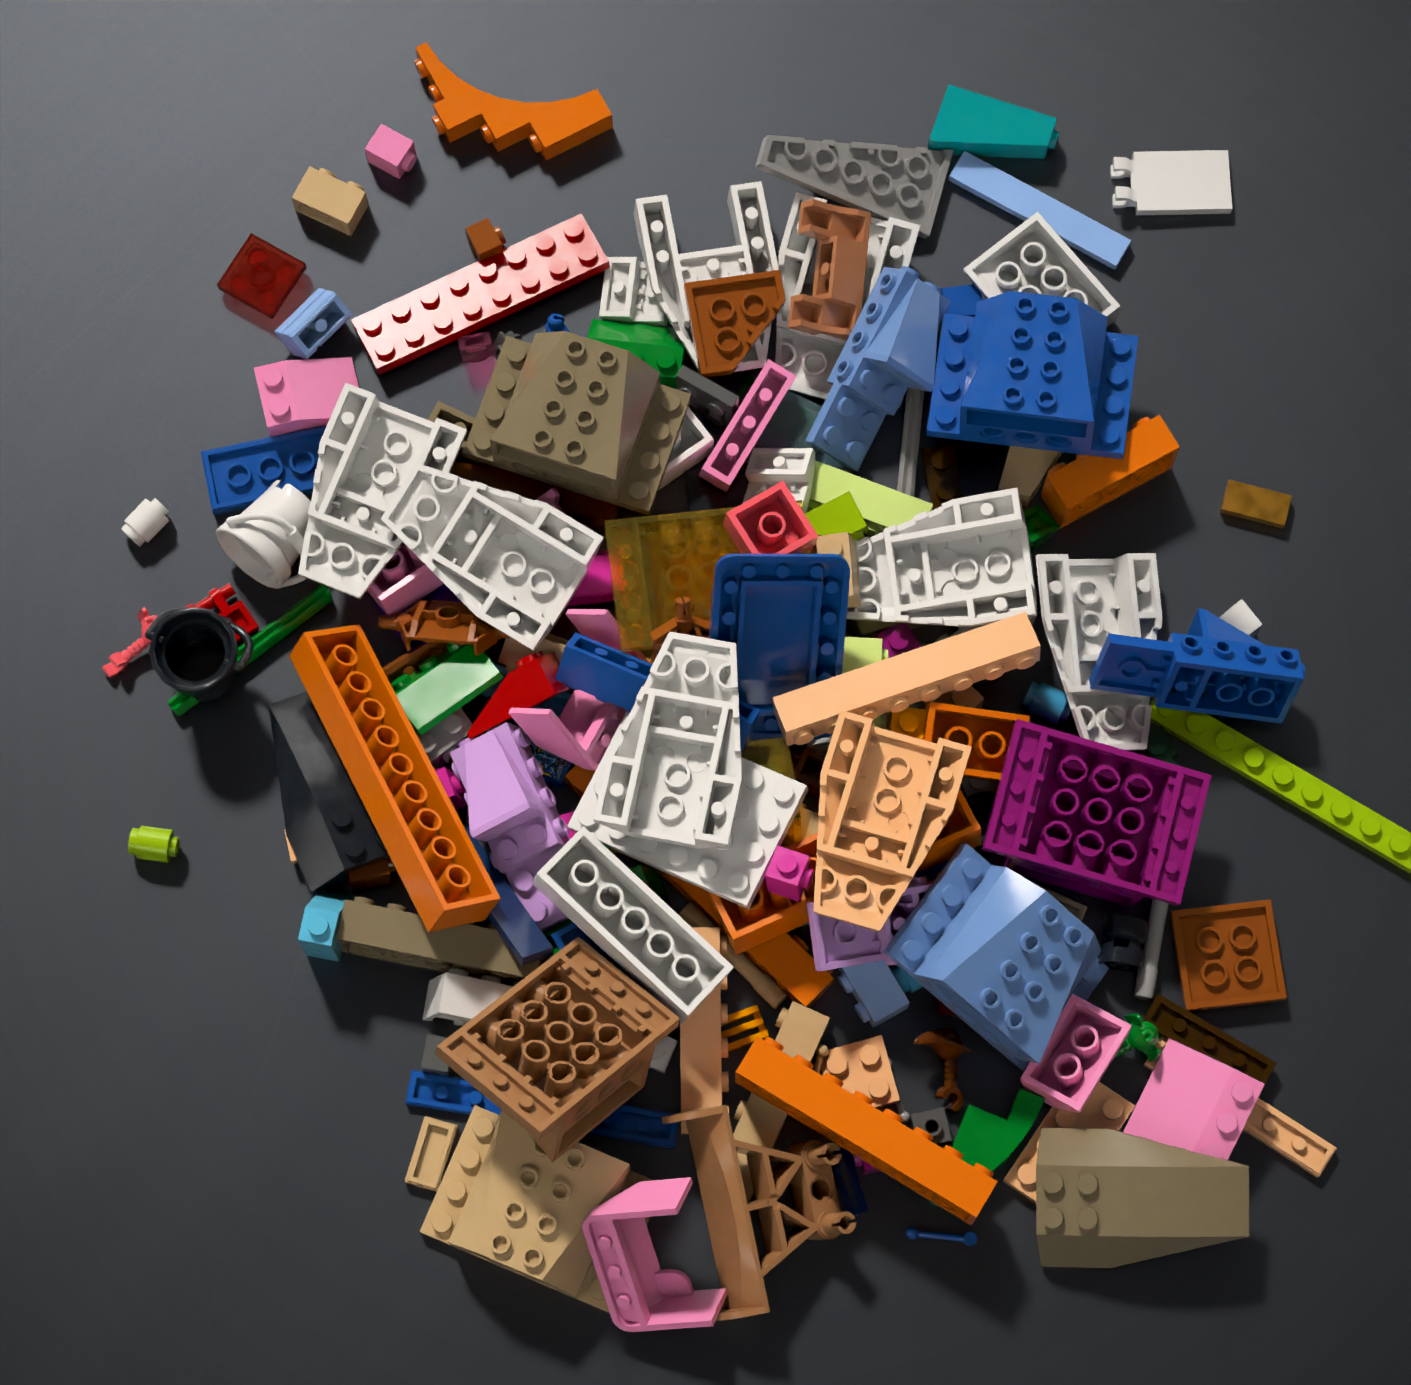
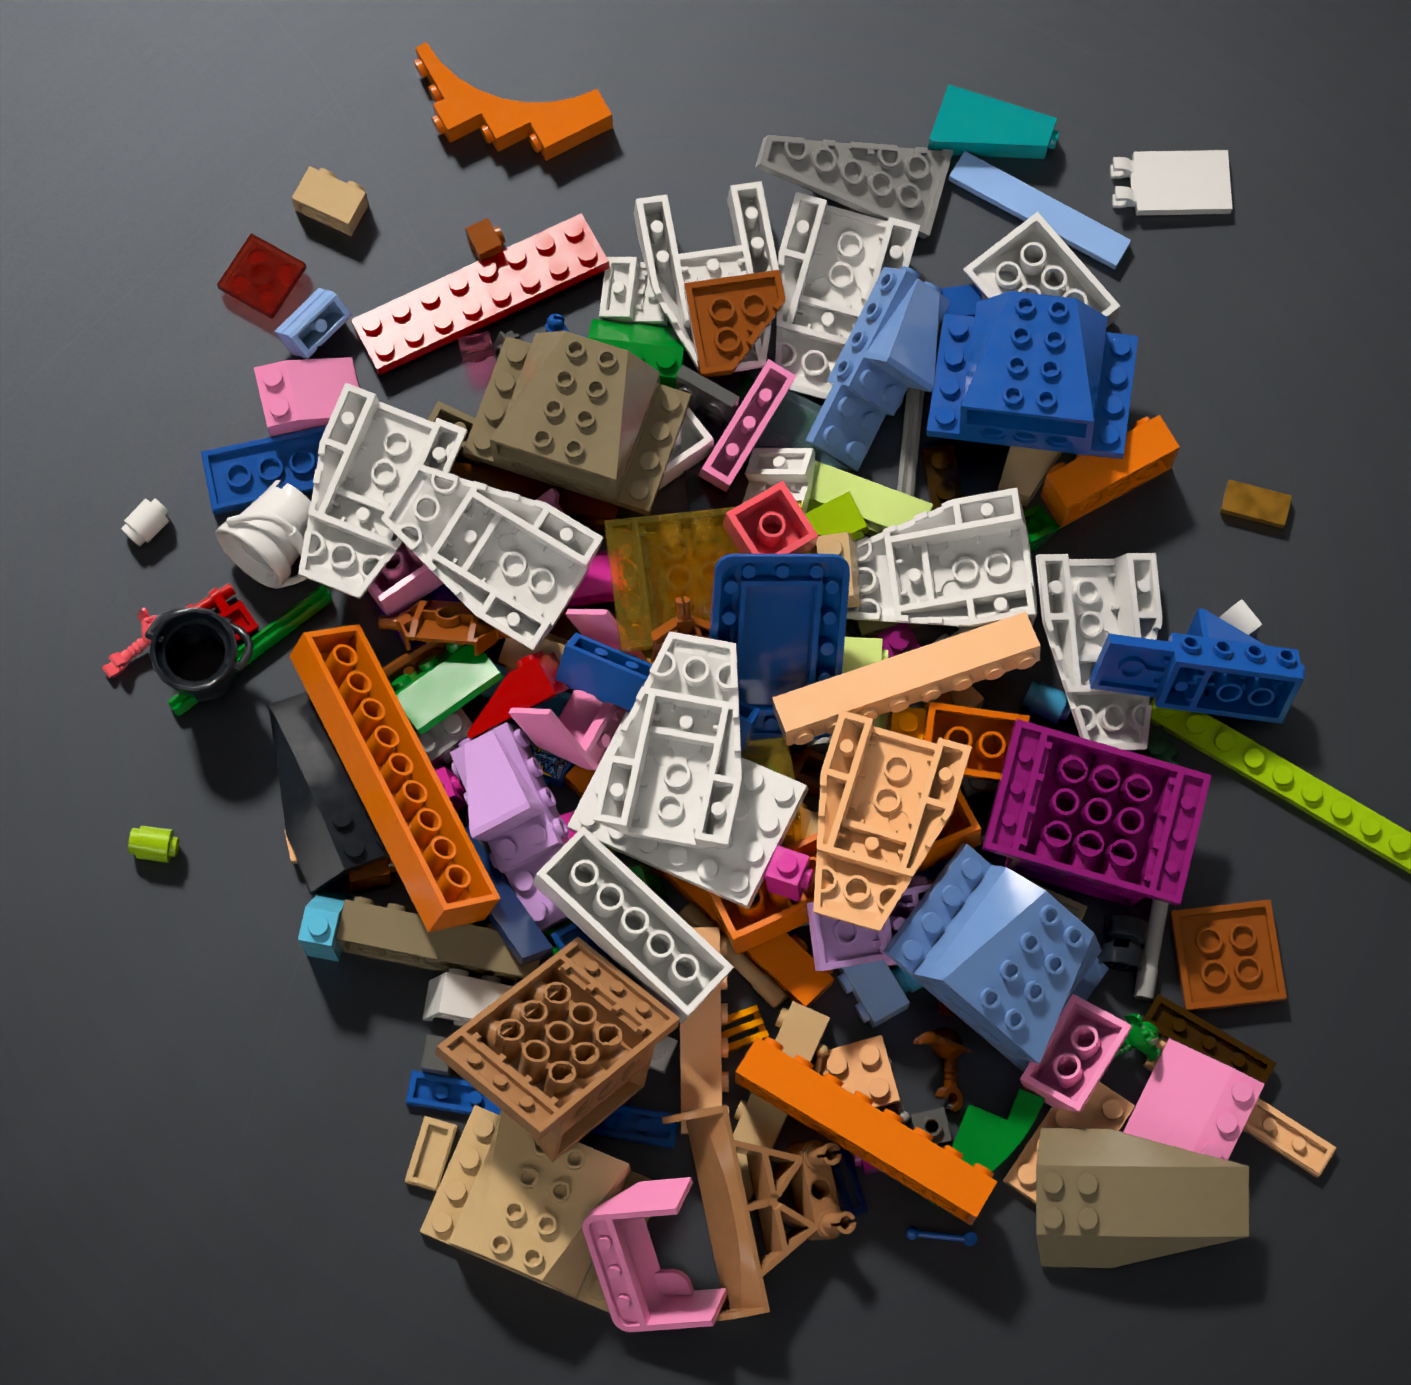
(391, 151): bright pink brick -> none
(838, 269): nougat bracket -> none

